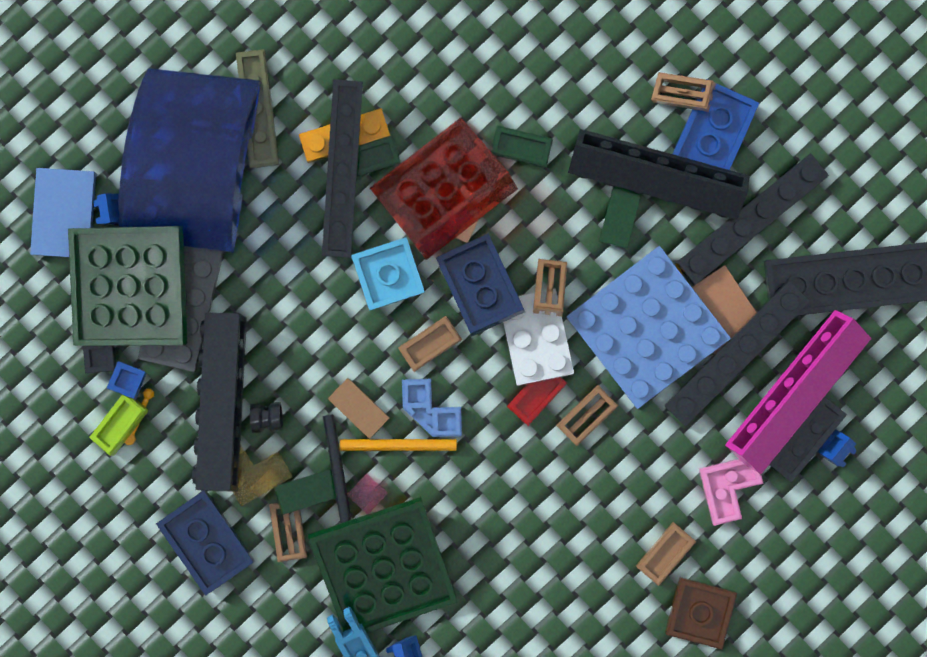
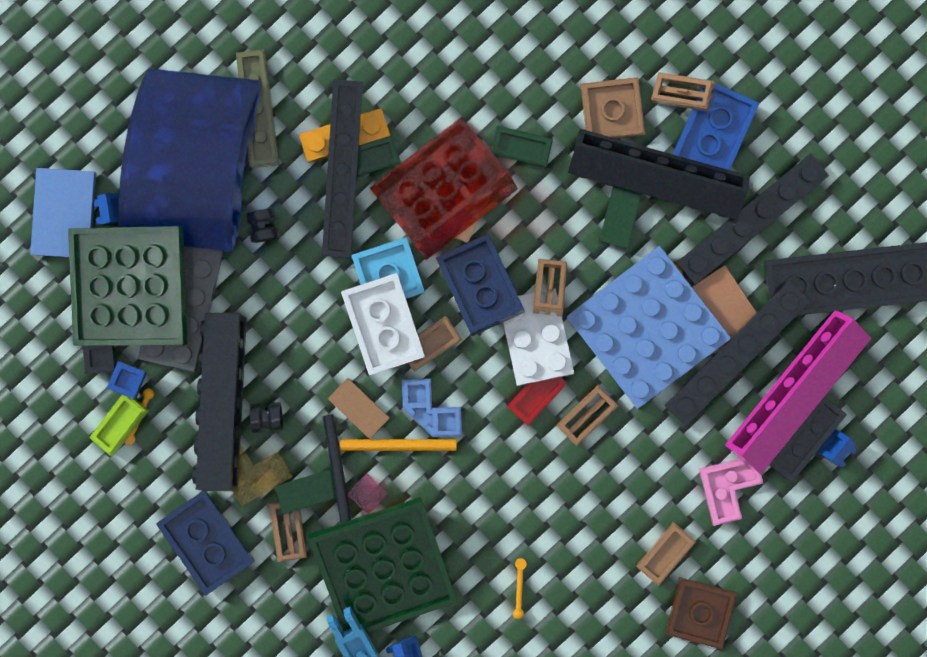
(262, 225): none -> black wheel
(383, 323): none -> white plate
(520, 564): none -> light orange hinge
(613, 108): none -> medium nougat tile

